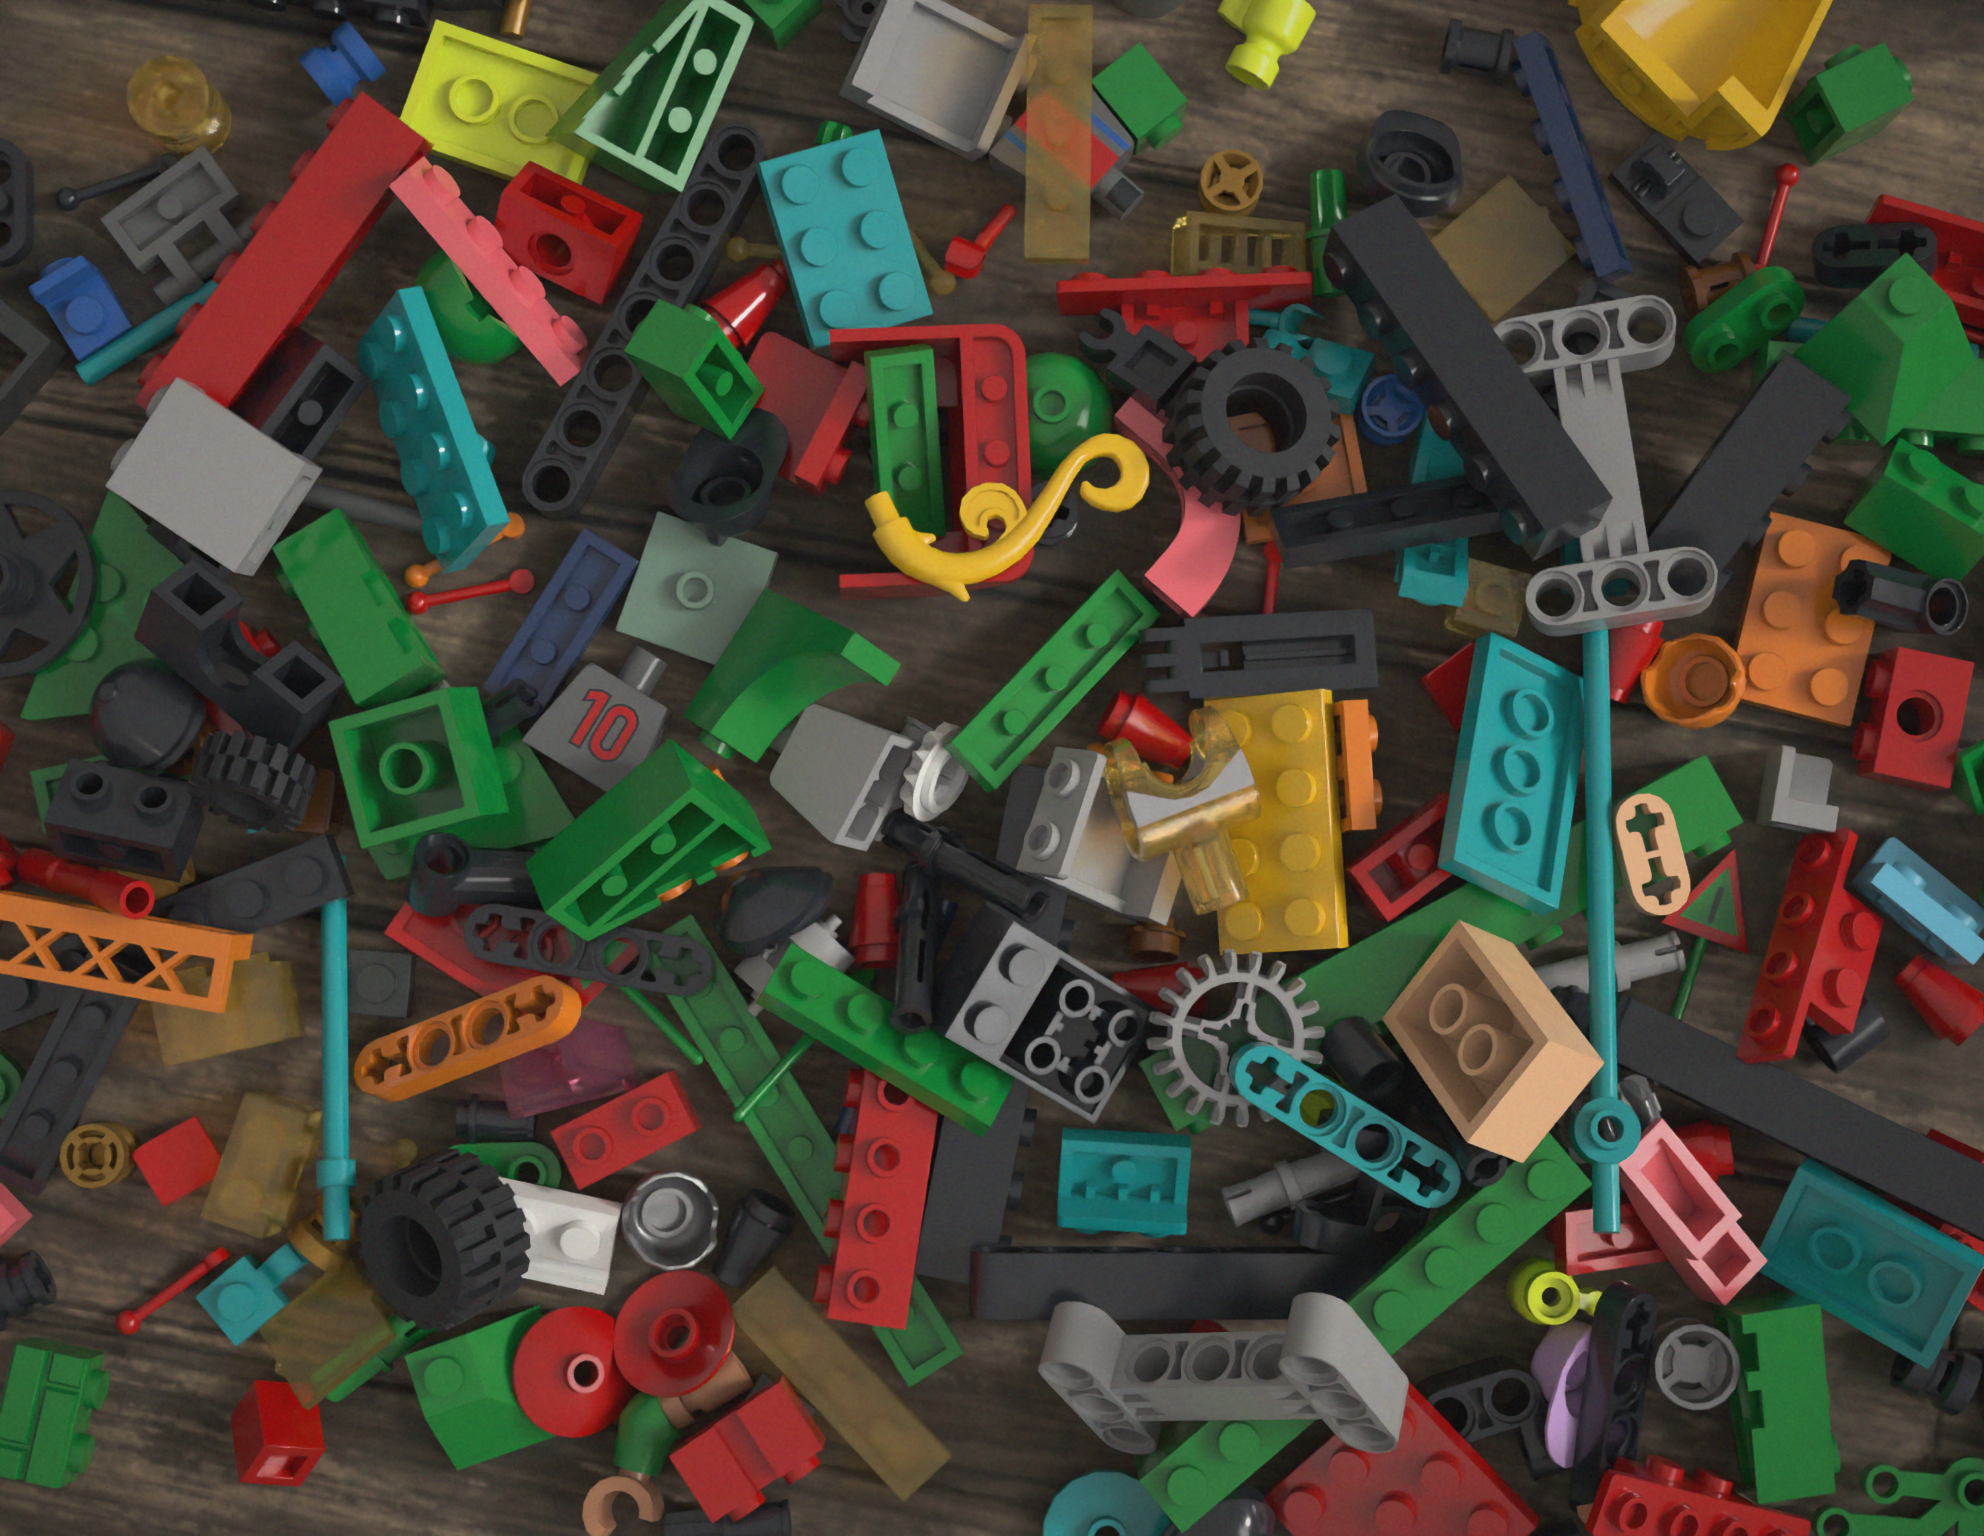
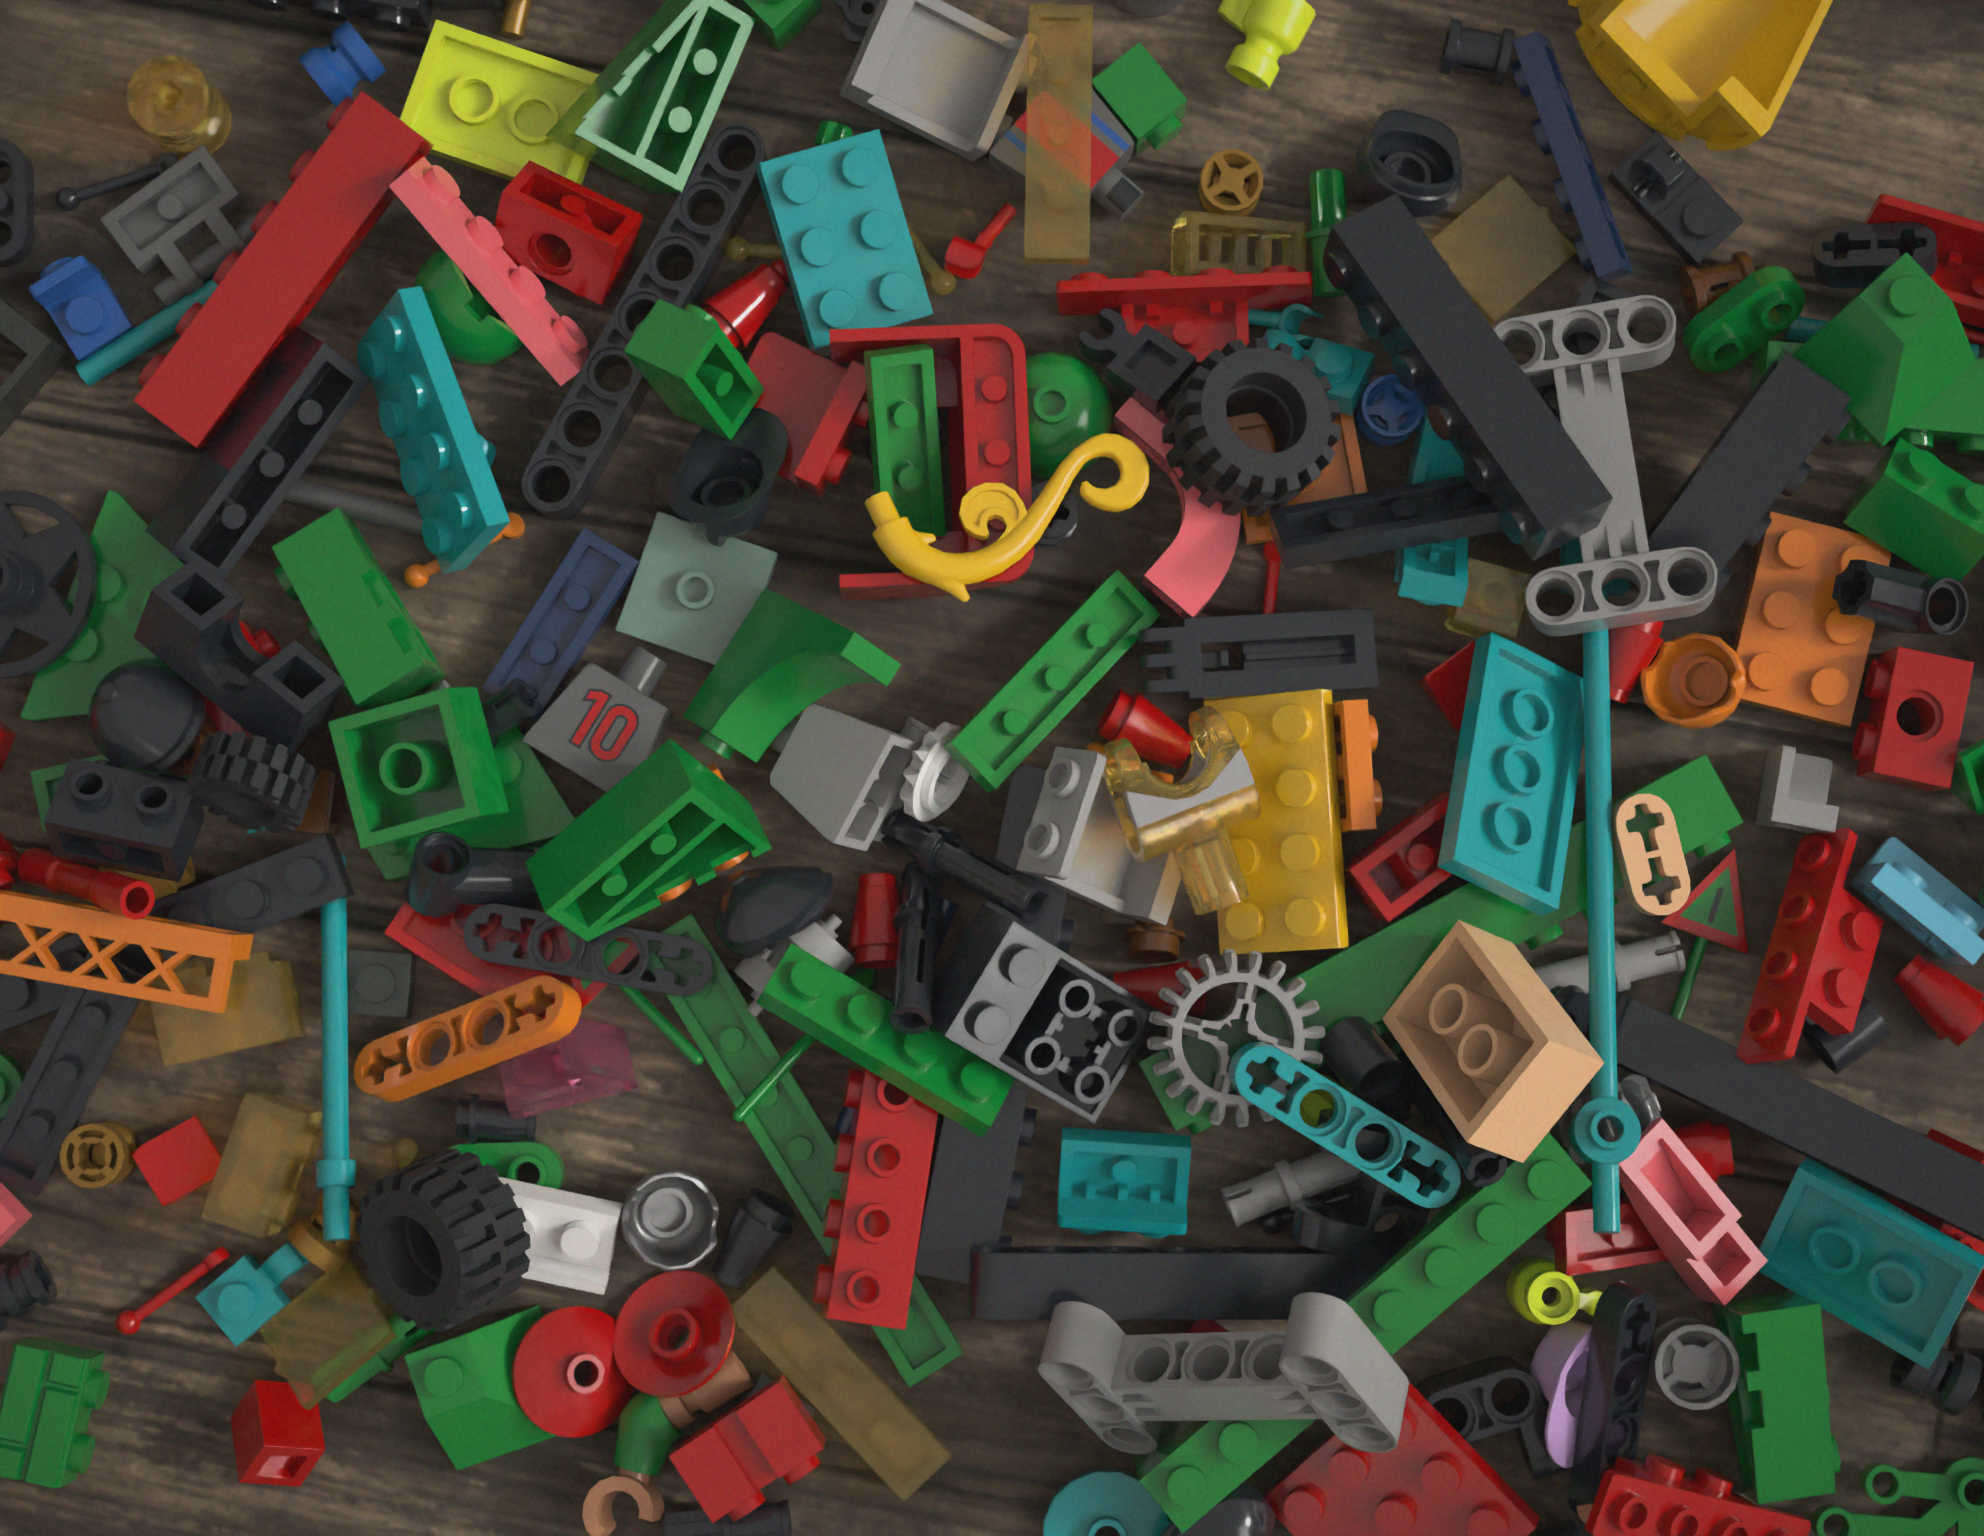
(211, 477): light grey panel -> none
(520, 581): red hinge -> none
(626, 1129): red brick -> none
(1786, 177): red hinge -> none
(1849, 101): green brick -> none

